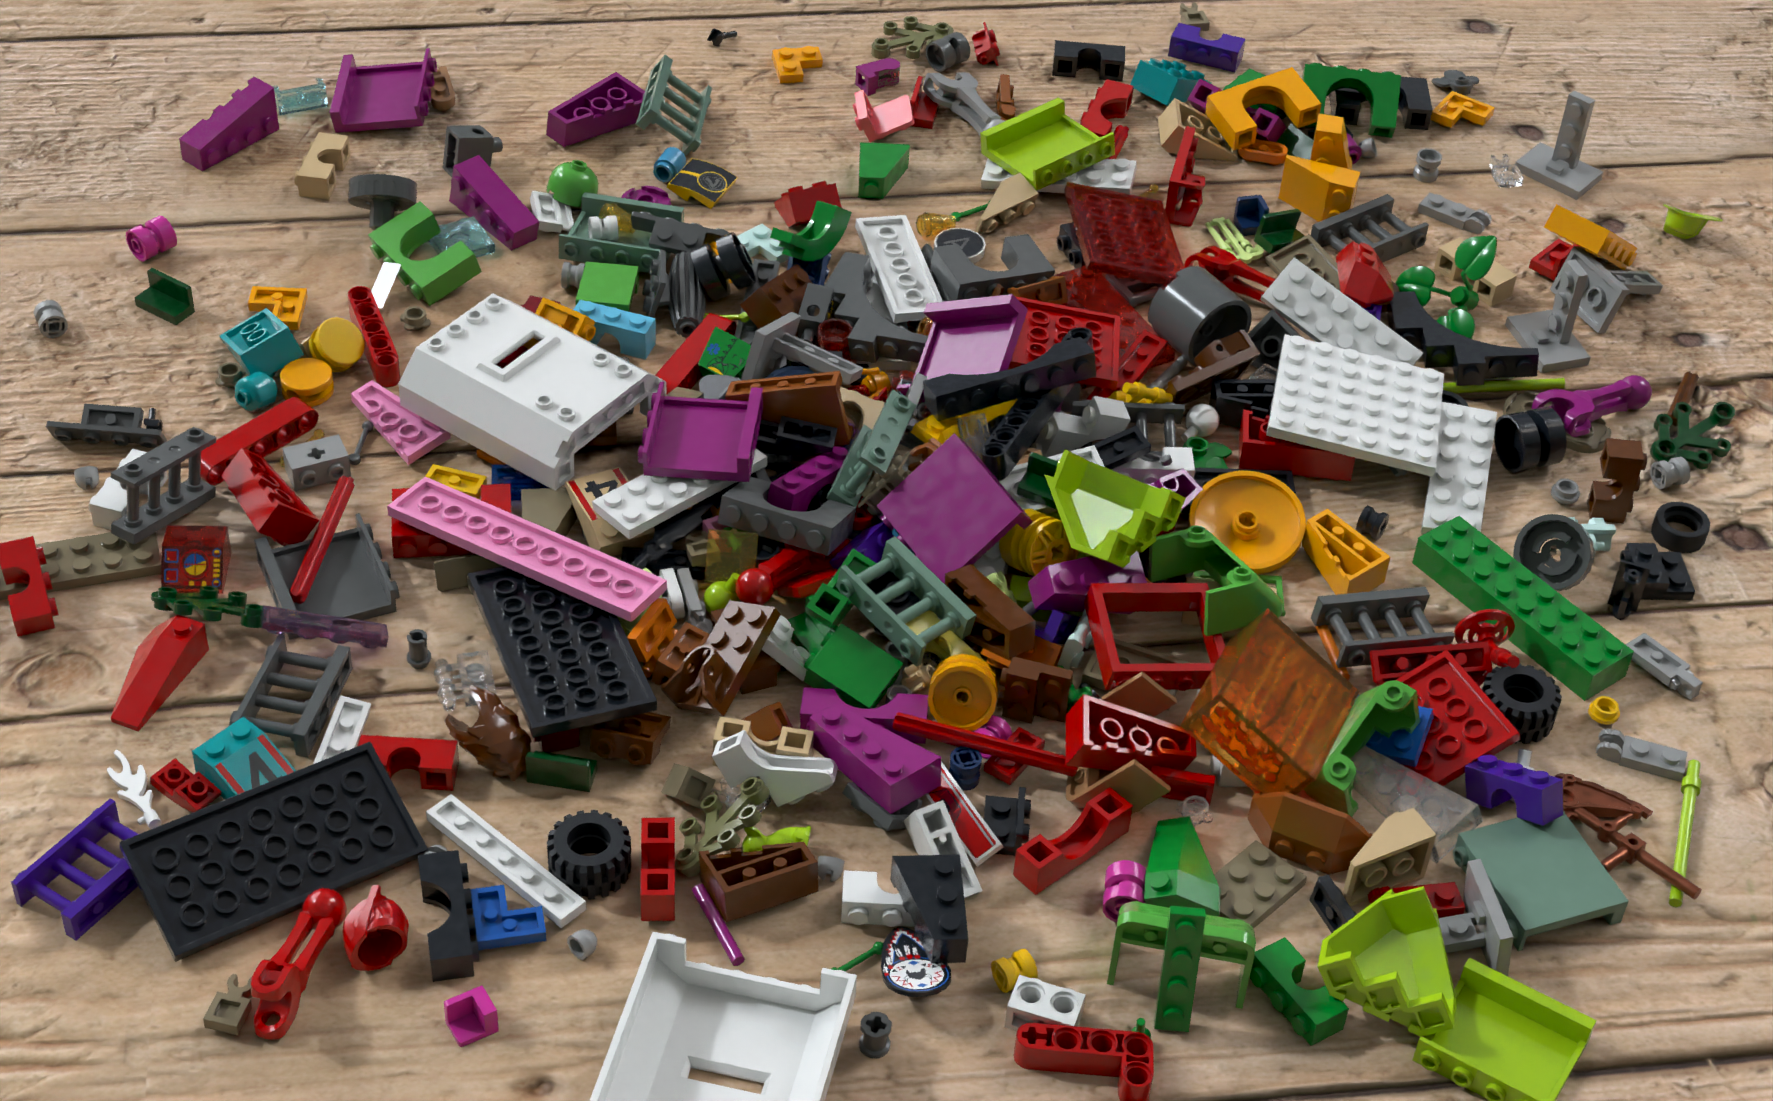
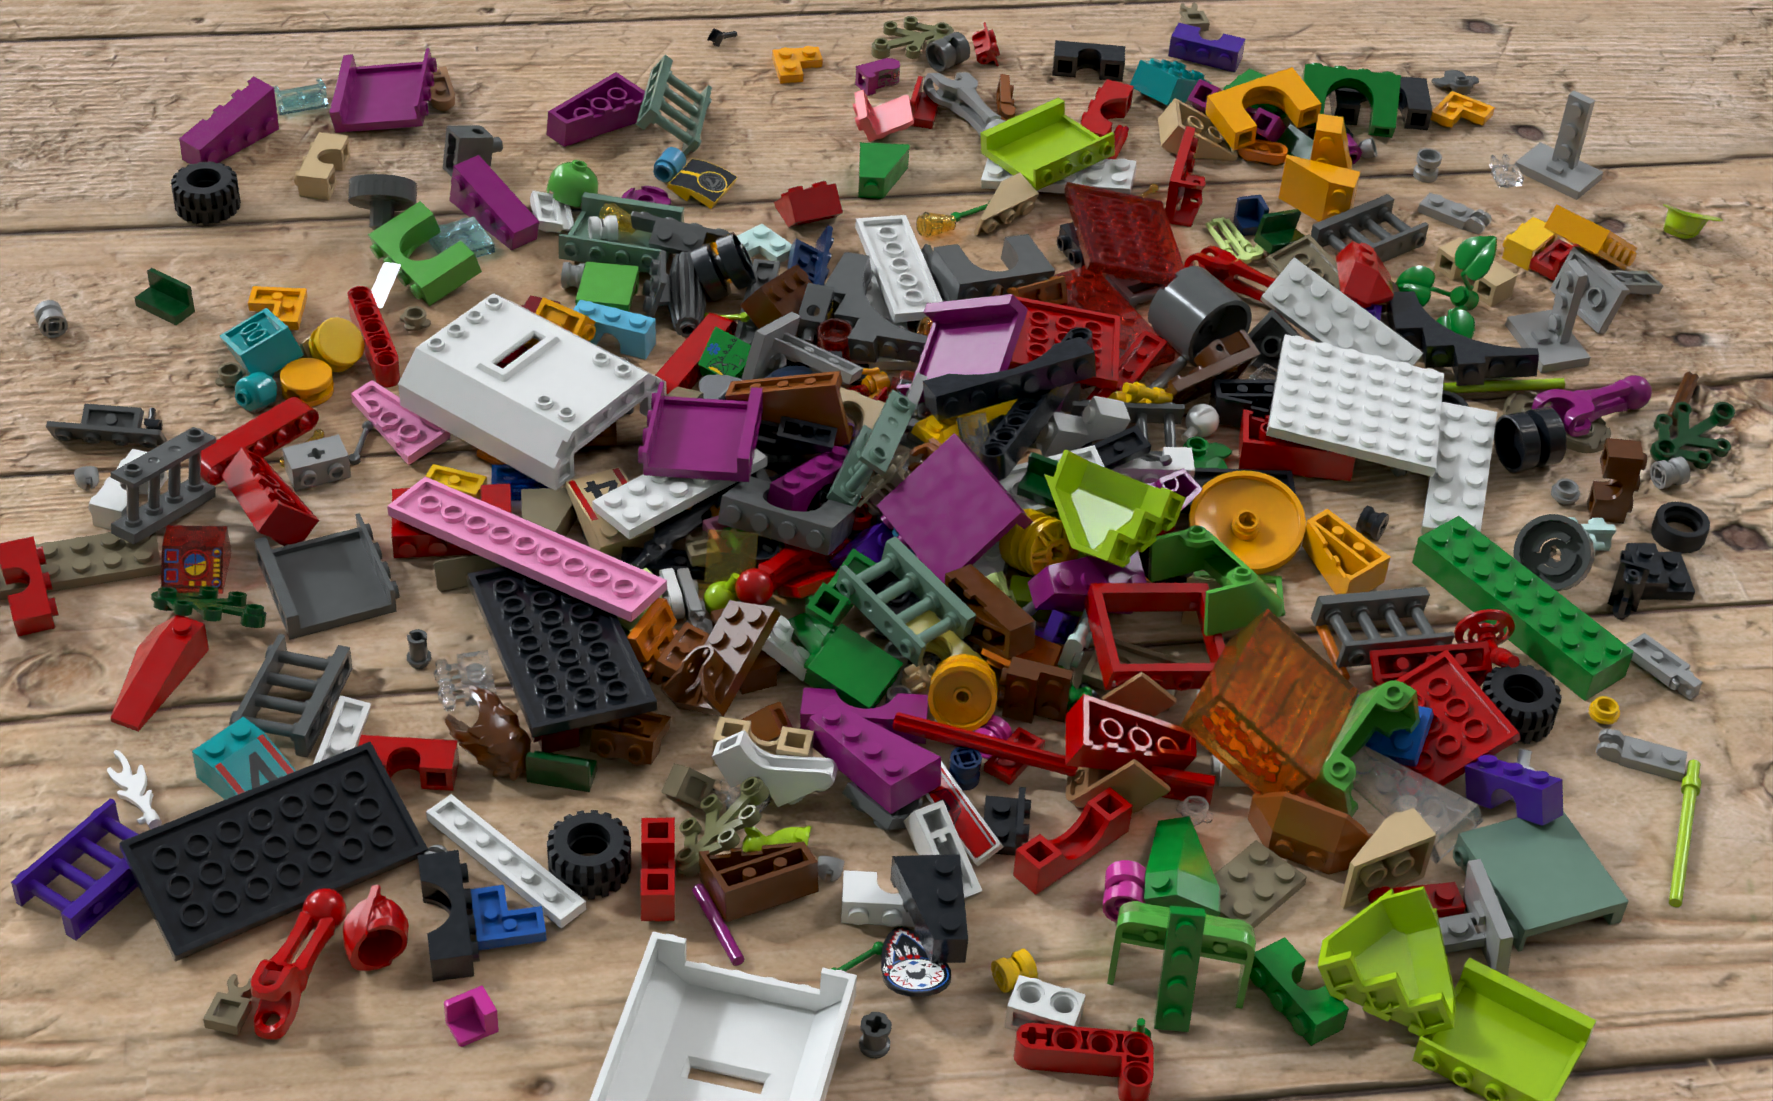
(152, 238): dark pink wheel -> none
(184, 787): red slope -> none
(205, 192): none -> black tyre
(314, 625): clear purple plate -> none
(321, 539): red axle -> none
(582, 943): light grey hinge -> none
(818, 237): green arch -> none
(968, 240): black tile -> none
(1330, 903): black hinge -> none
(1527, 242): none -> yellow brick
(1590, 800): copper bar -> none

